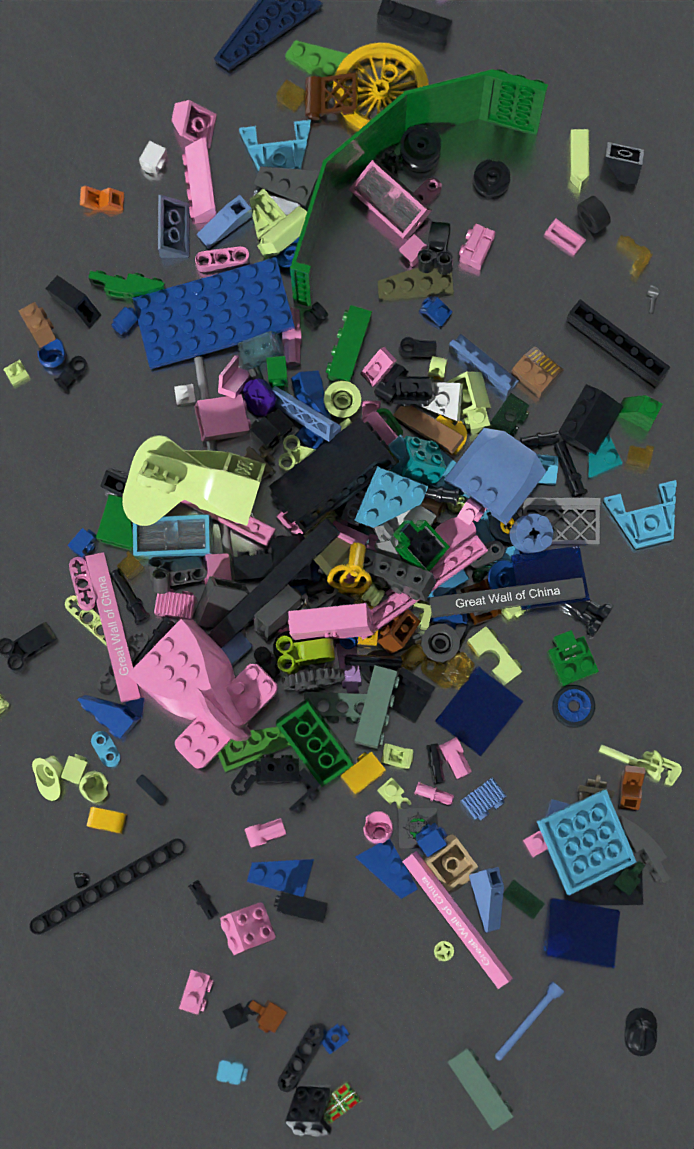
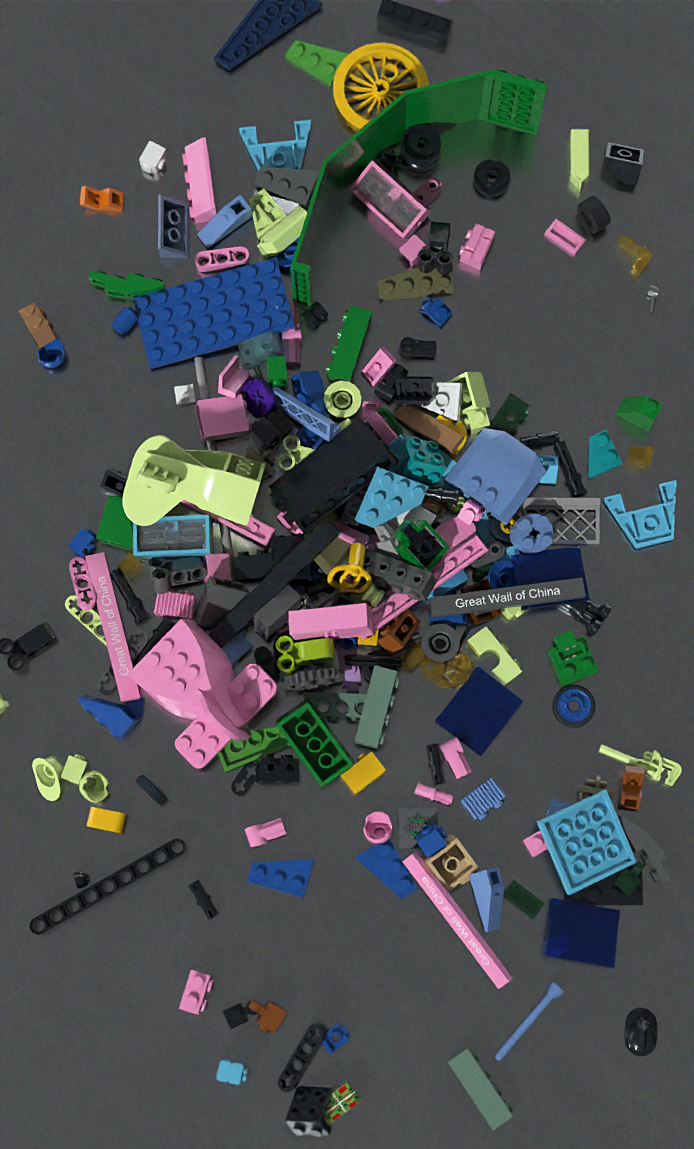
(16, 372): yellowish green tile -> none
(70, 372): black connector -> none
(73, 301): black slope -> none
(106, 748): medium azure plate -> none
(194, 121): bright pink slope -> none
(247, 928): bright pink bracket -> none
(290, 95): clear yellow panel -> none
(301, 907): black window -> none
(307, 781): black bracket -> none
(317, 99): reddish brown piece -> none
(392, 792): yellowish green plate -> none
(397, 756): yellowish green bracket -> none
(411, 695): black bracket -> none
(423, 617): yellowish green bracket -> none
(438, 368): yellowish green leg -> none
(446, 951): yellowish green wheel -> none
(483, 363): medium blue fence -> none
(536, 371): medium nougat slope -> none
(590, 419): black slope -> none
(618, 343): black brick -> none

